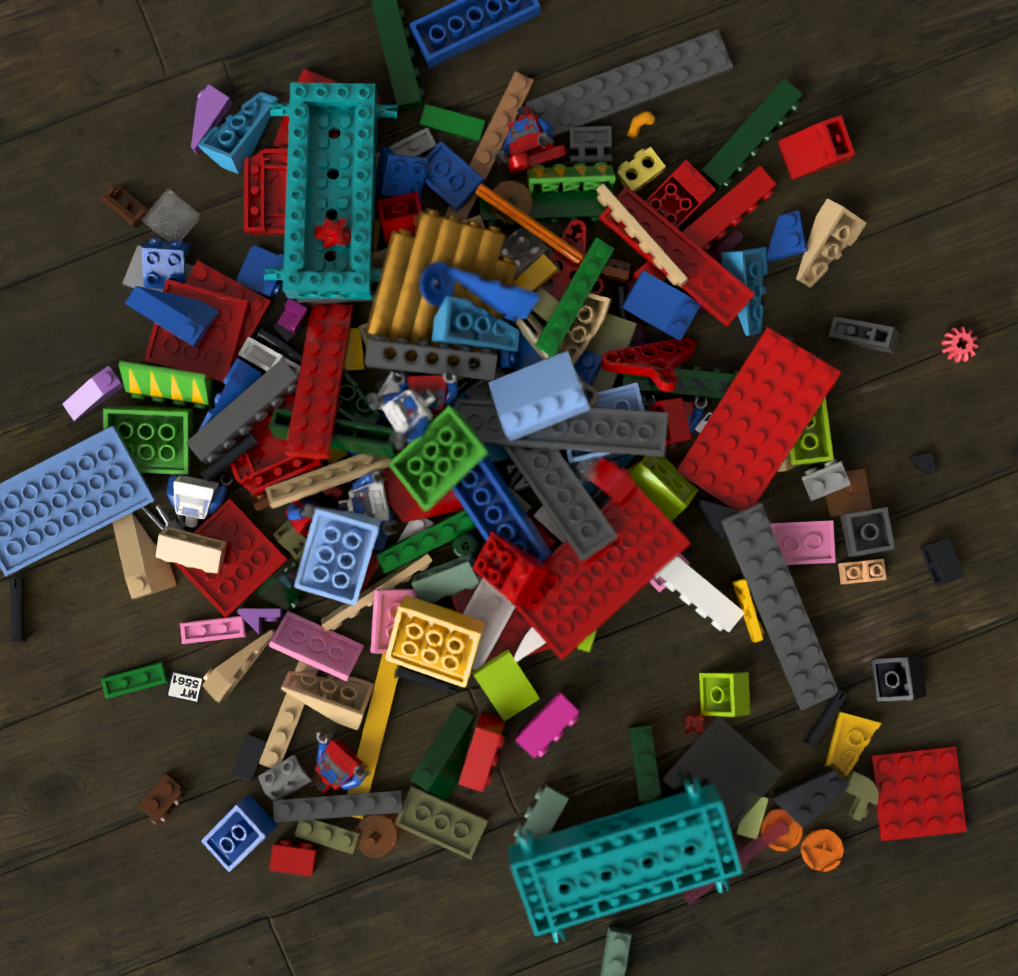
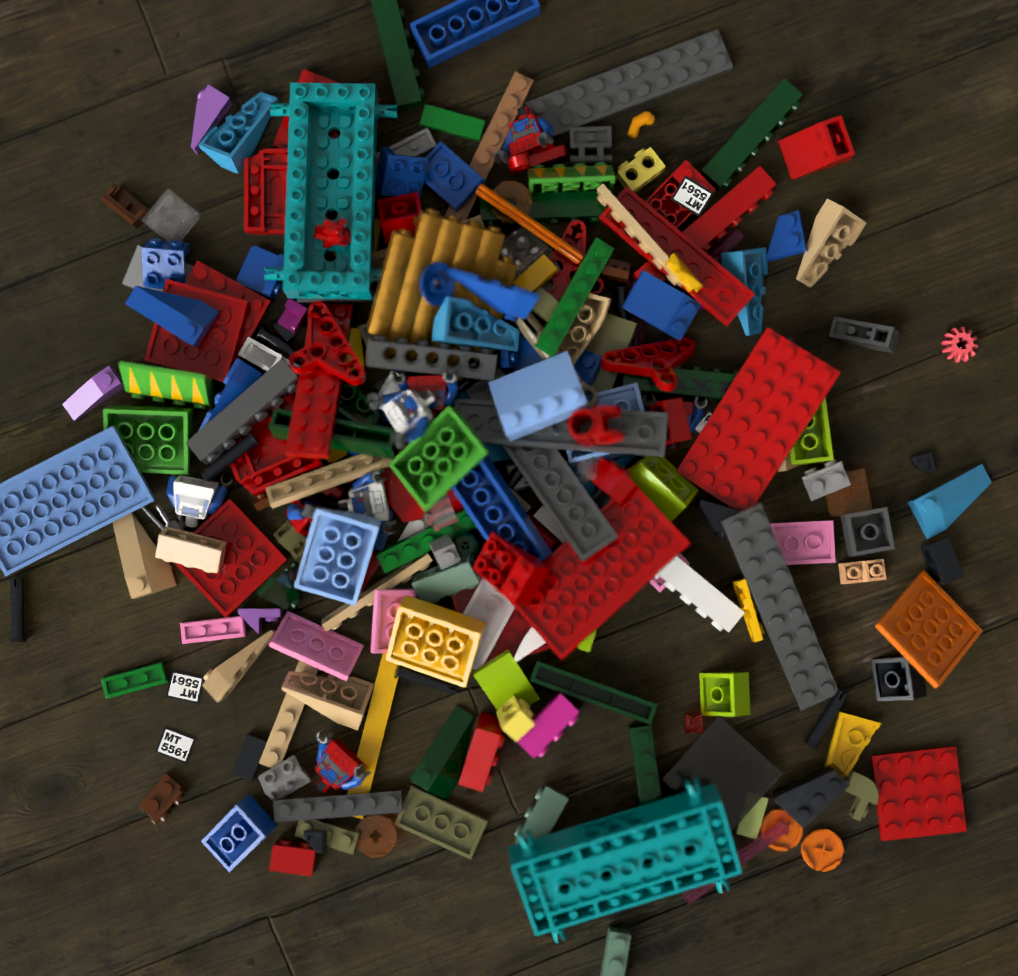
(175, 745): none -> sticker
(316, 840): none -> black tile
(332, 355): none -> red beam
(441, 514): none -> clear brick
(444, 551): none -> light grey brick
(515, 717): none -> light yellow brick
(593, 692): none -> dark green brick
(600, 431): none -> red piece
(683, 274): none -> yellow slope
(692, 196): none -> sticker
(929, 629): none -> orange plate
(946, 502): none -> dark azure wedge

